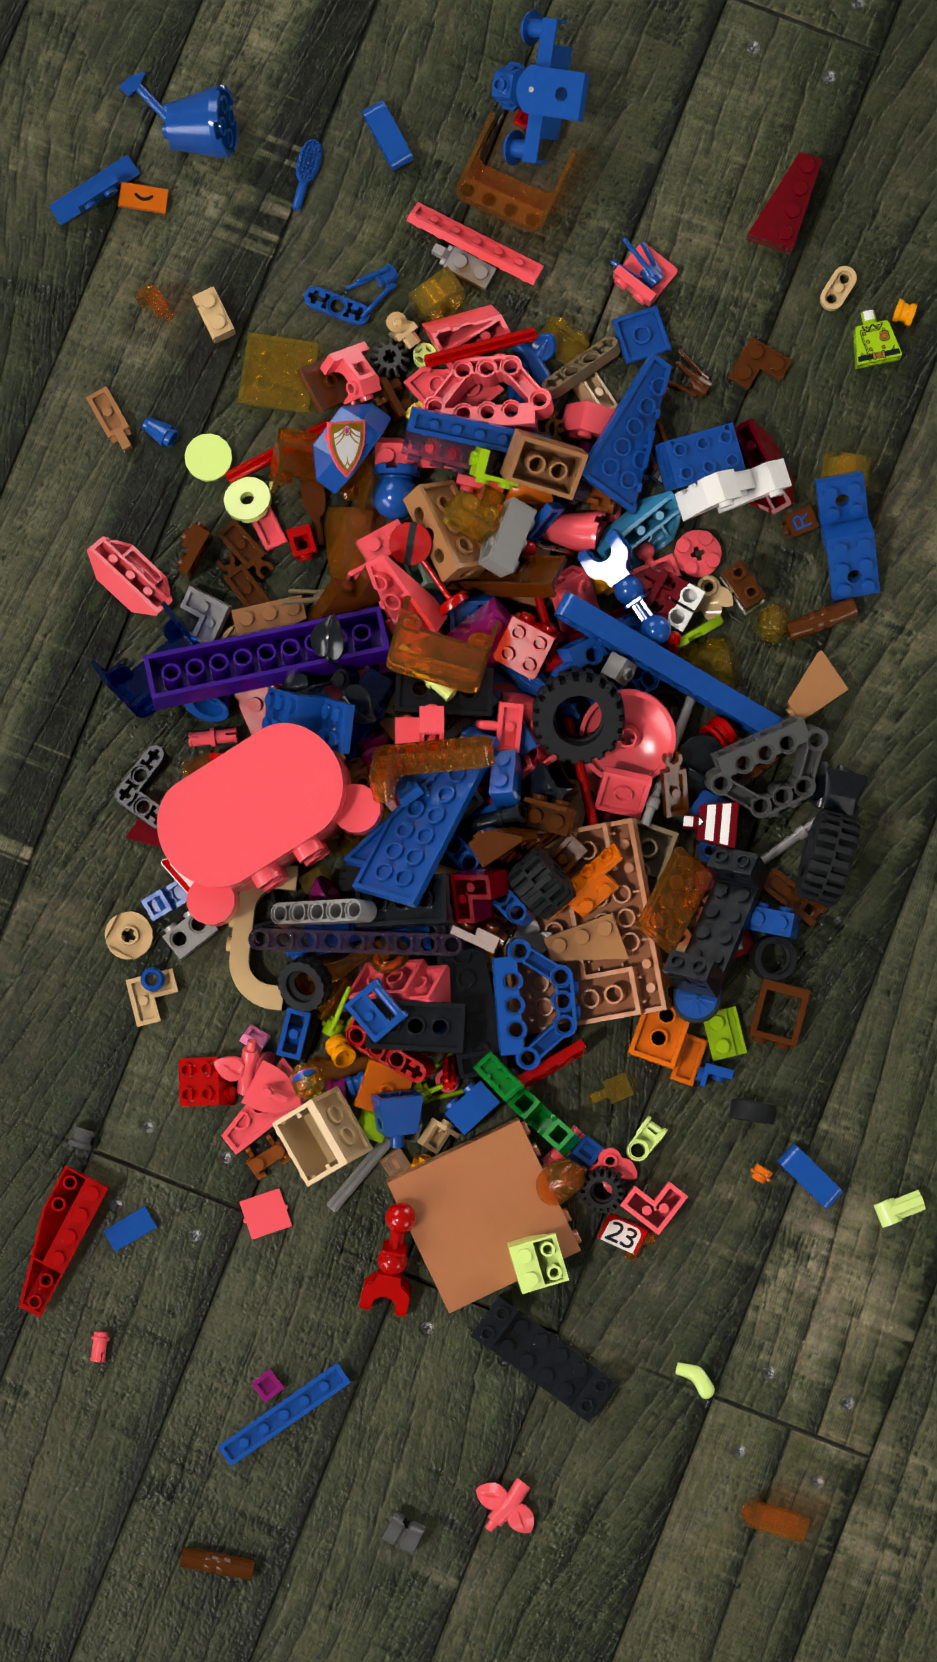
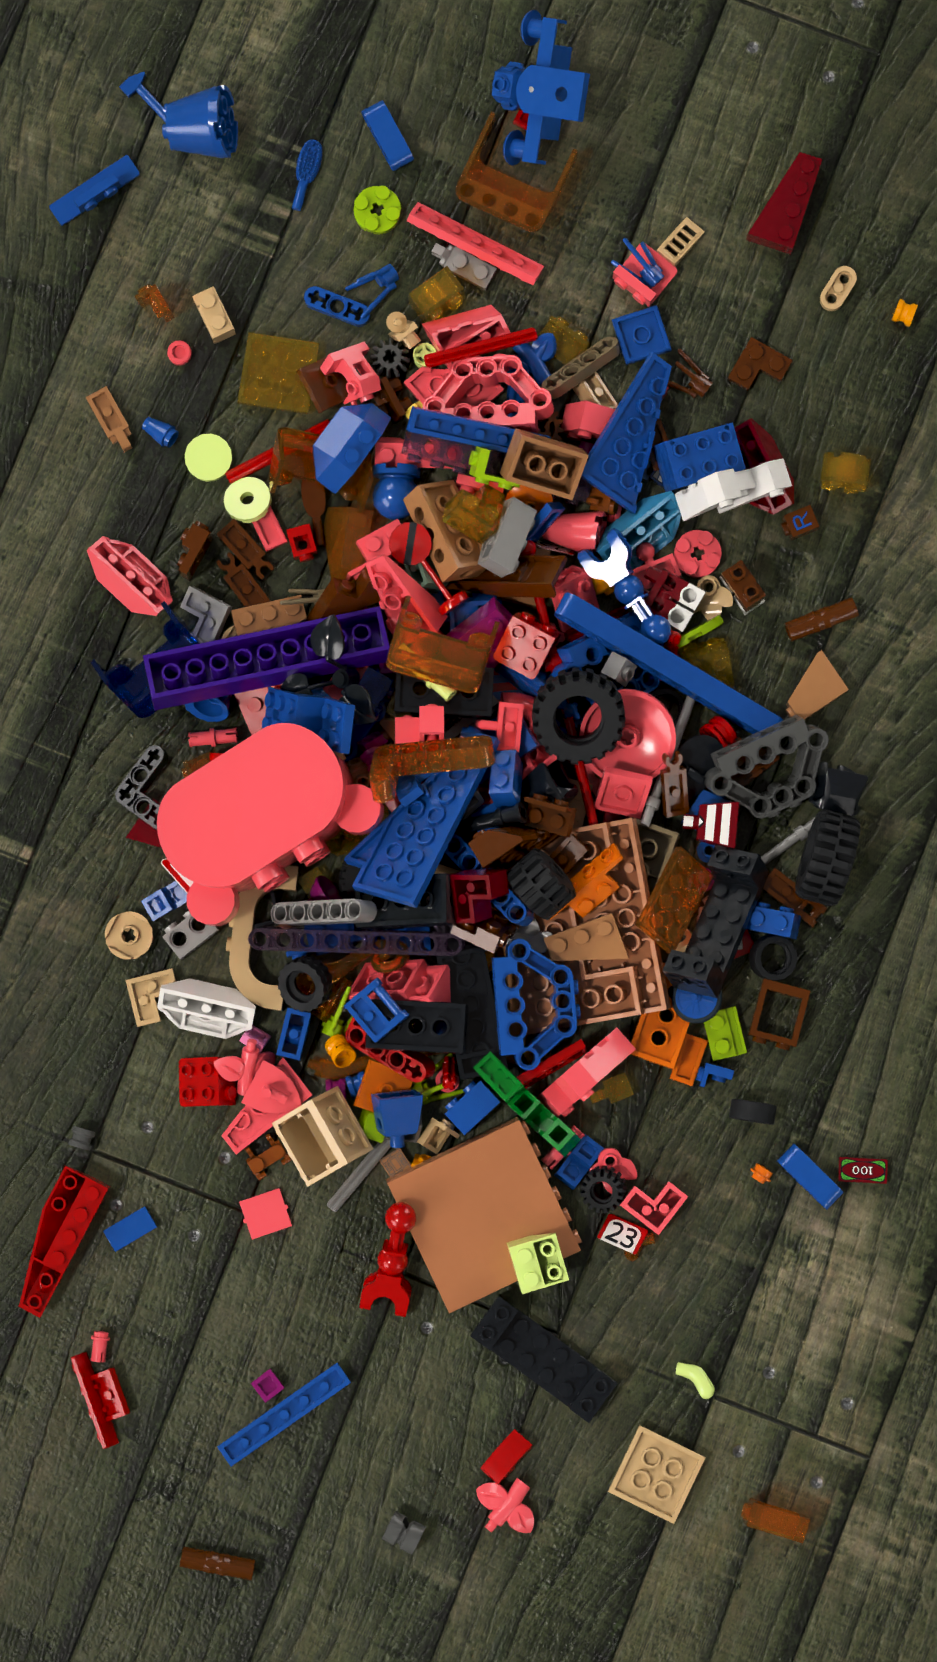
(102, 1397): none -> red bracket
(143, 198): orange tile -> none
(160, 979): blue plate -> none
(179, 352): none -> coral tile
(206, 1008): none -> white wedge
(307, 1081): clear yellow head -> none
(345, 443): shield -> none
(372, 222): none -> lime plate
(506, 1456): none -> red slope
(560, 1181): clear orange piece -> none
(585, 1074): none -> coral wedge
(646, 1138): yellowish green piece -> none
(656, 1474): none -> tan plate
(662, 250): none -> tan slope
(771, 623): clear yellow head -> none
(847, 535): blue bracket -> none
(862, 1170): none -> dark red tile
(874, 342): lime torso -> none
(893, 1210): yellowish green piece -> none

